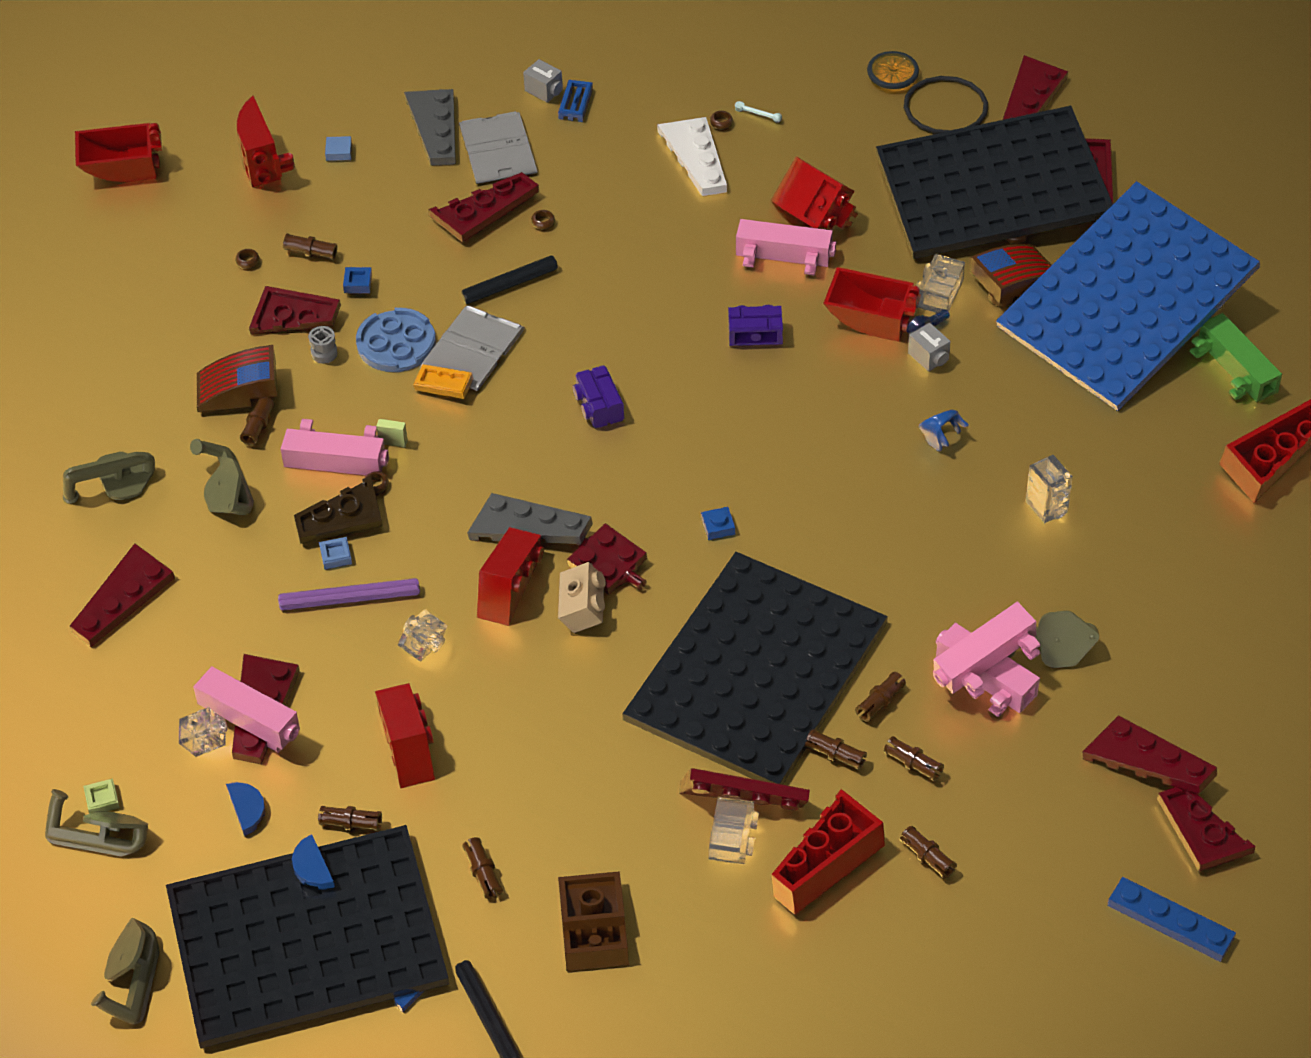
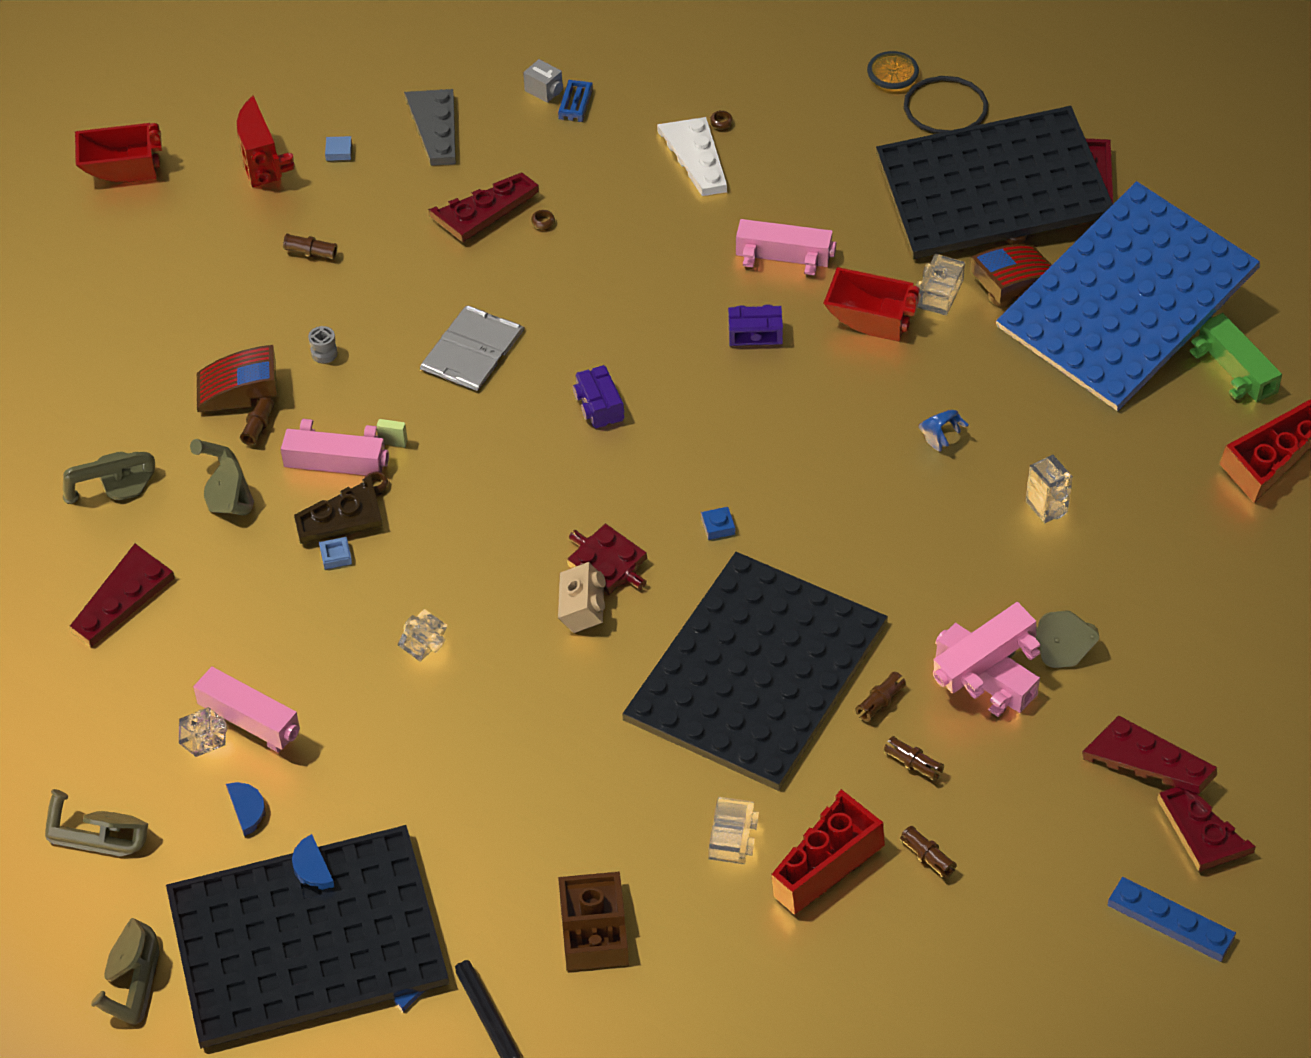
(101, 796): yellowish green tile -> none
(247, 253): reddish brown piece -> none
(272, 679): dark red wing -> none
(292, 310): dark red wing -> none
(348, 594): medium lavender axle -> none
(350, 818): reddish brown pin -> none
(357, 280): blue plate -> none
(395, 340): medium blue tile -> none
(406, 734): red wedge -> none
(443, 381): light orange plate -> none
(482, 868): reddish brown pin -> none
(497, 147): light grey piece -> none
(507, 575): red wedge -> none
(509, 279): black axle -> none
(551, 523): dark grey wing -> none
(715, 784): dark red wing -> none
(739, 106): light aqua hinge -> none
(815, 197): red piece -> none
(835, 749): reddish brown pin -> none
(920, 321): clear blue plate -> none
(929, 347): light grey brick -> none
(1034, 87): dark red wing -> none

